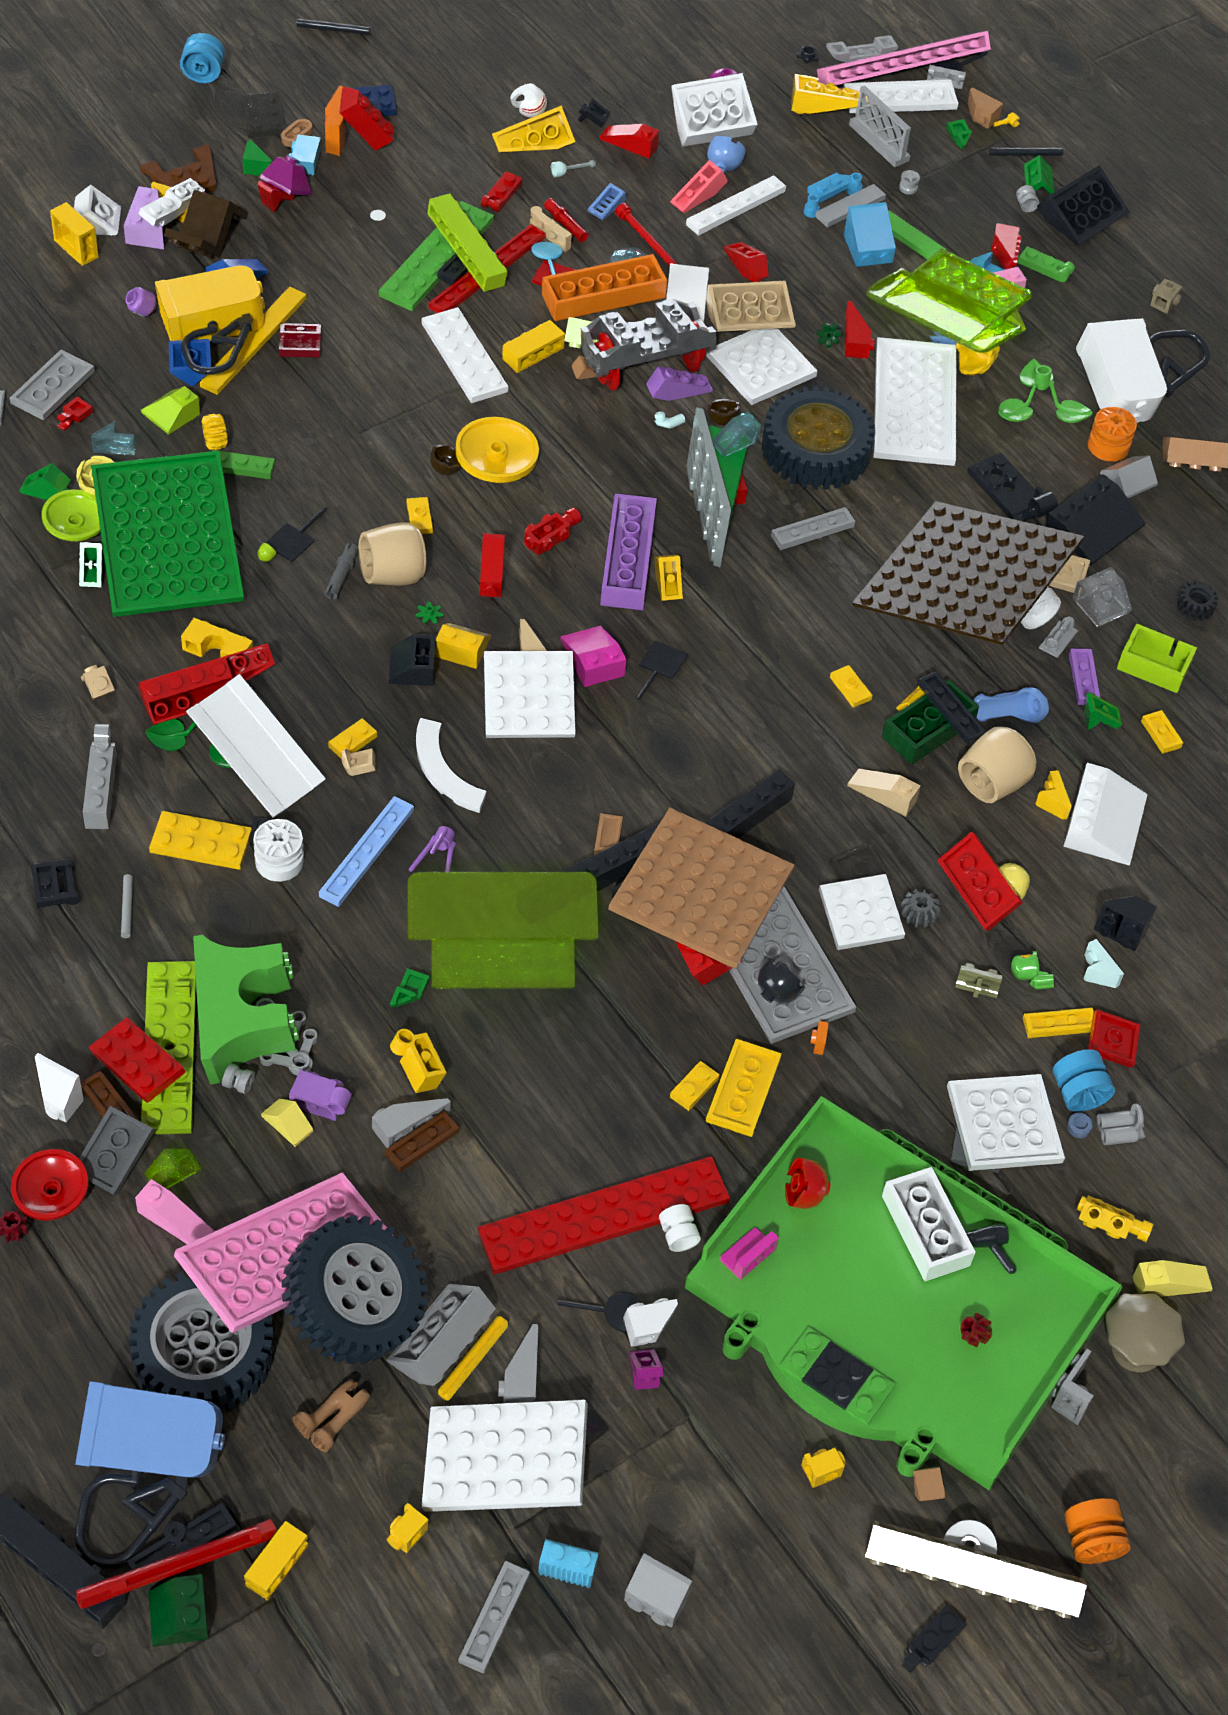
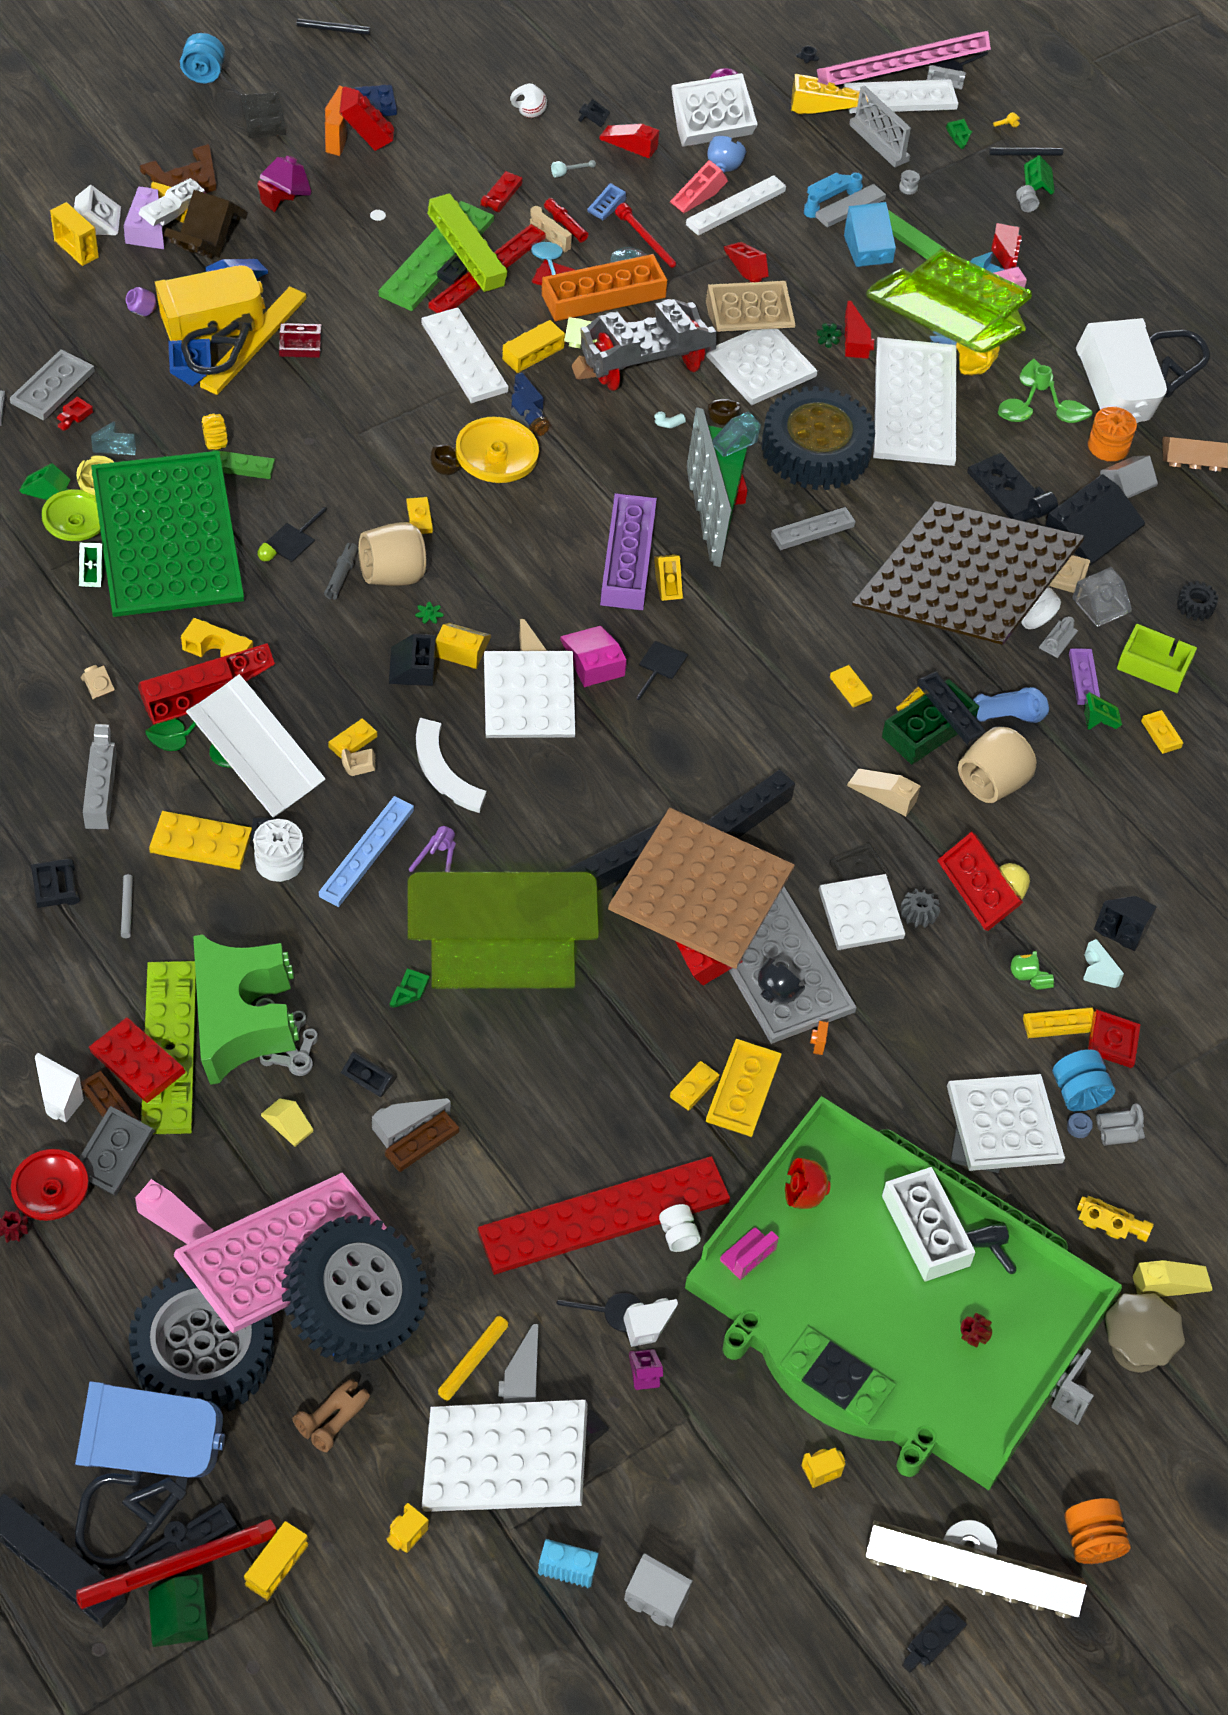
(172, 1167): clear neon green slope -> none
(173, 409): lime slope -> none
(238, 1078): light grey wheel -> none
(254, 159): green slope -> none
(299, 127): medium nougat plate -> none
(306, 151): brick -> none
(320, 1095): medium lavender hinge -> none
(368, 1074): none -> black slope
(418, 1060): yellow hinge -> none
(442, 1333): light grey slope -> none
(492, 565): red slope -> none
(494, 1617): light grey plate -> none
(528, 406): none -> dark blue plate
(540, 132): yellow wedge -> none
(550, 530): red brick -> none
(608, 832): medium nougat tile -> none
(676, 384): medium lavender slope -> none
(688, 285): white tile -> none
(880, 46): light grey slope -> none
(928, 1484): medium nougat slope -> none
(978, 981): olive hips -> none
(983, 108): medium nougat slope -> none
(1046, 264): bright green plate -> none
(1054, 797): yellow slope -> none
(1084, 206): black slope -> none
(1105, 815): white slope -> none
(1166, 296): dark tan brick -> none

